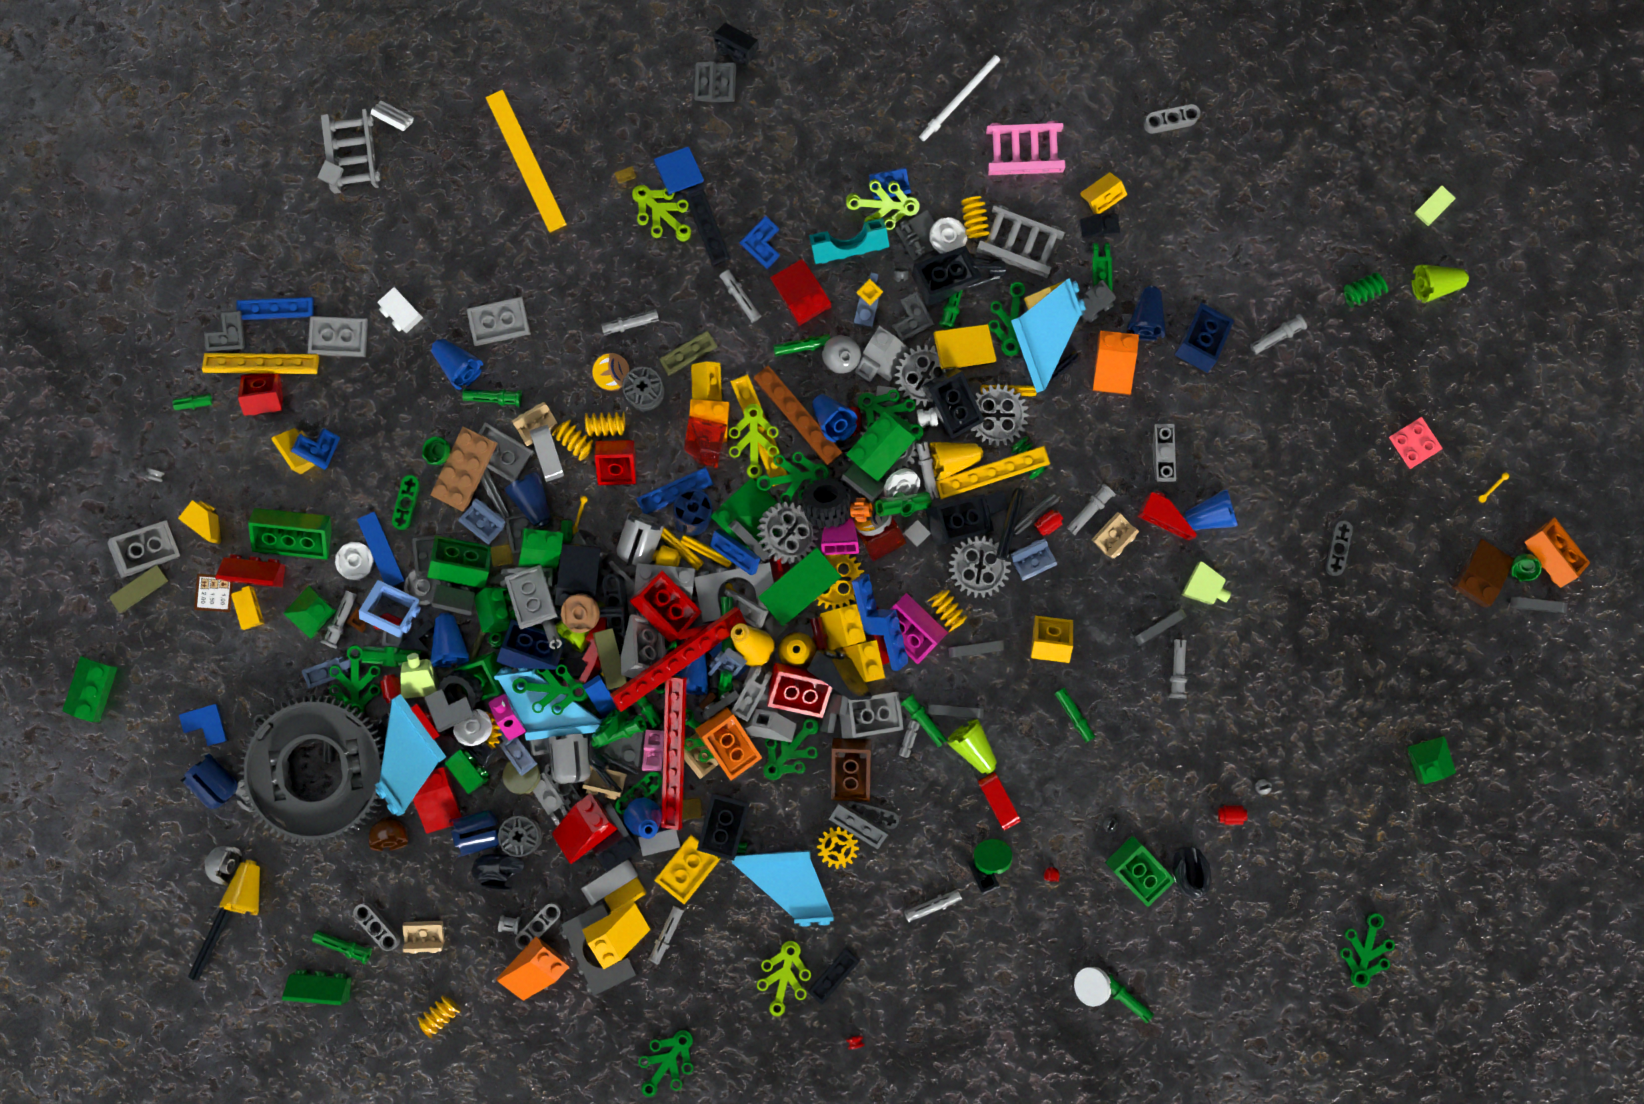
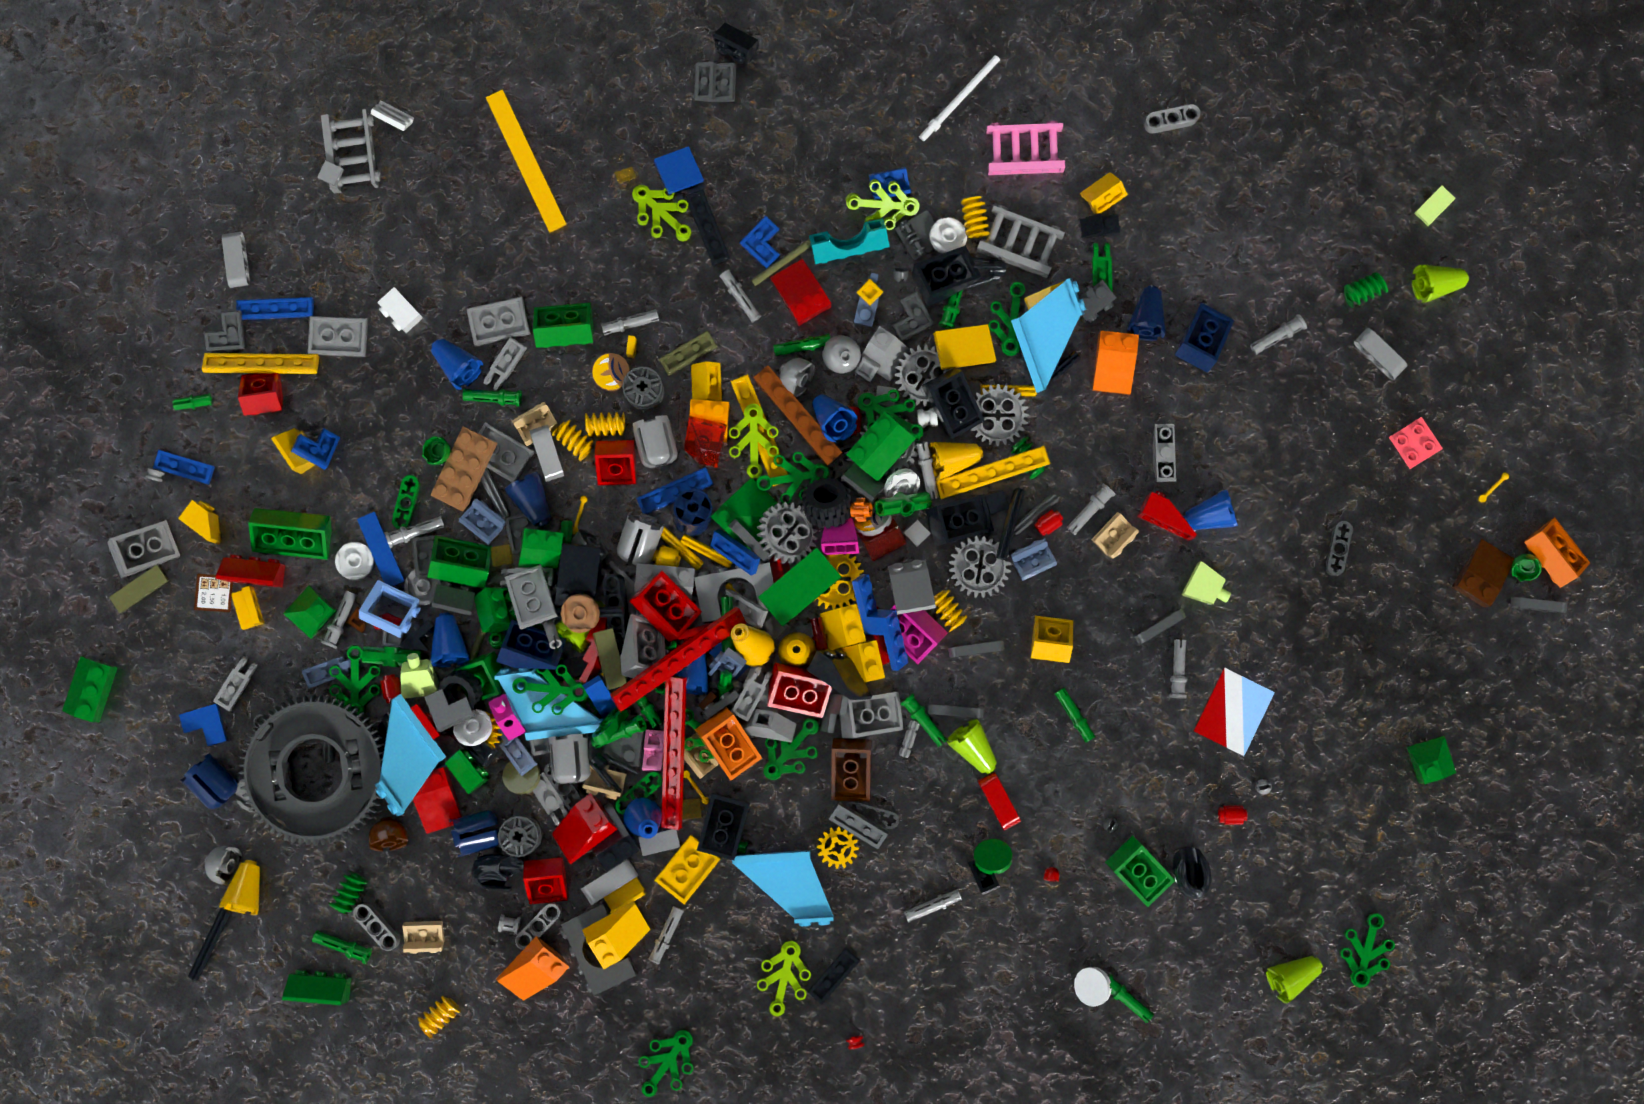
(183, 467): none -> blue plate
(234, 685): none -> light grey hinge
(235, 259): none -> light grey beam
(348, 893): none -> green piece
(405, 534): none -> light grey pin
(505, 362): none -> light grey hinge
(545, 880): none -> red slope
(563, 325): none -> green slope
(631, 346): none -> yellow tile
(655, 441): none -> light grey cylinder
(705, 800): none -> yellow hinge
(780, 263): none -> olive bar
(795, 375): none -> light grey cylinder
(911, 586): none -> light grey slope
(1234, 711): none -> sticker
(1293, 977): none -> lime cone
(1380, 353): none -> light grey beam

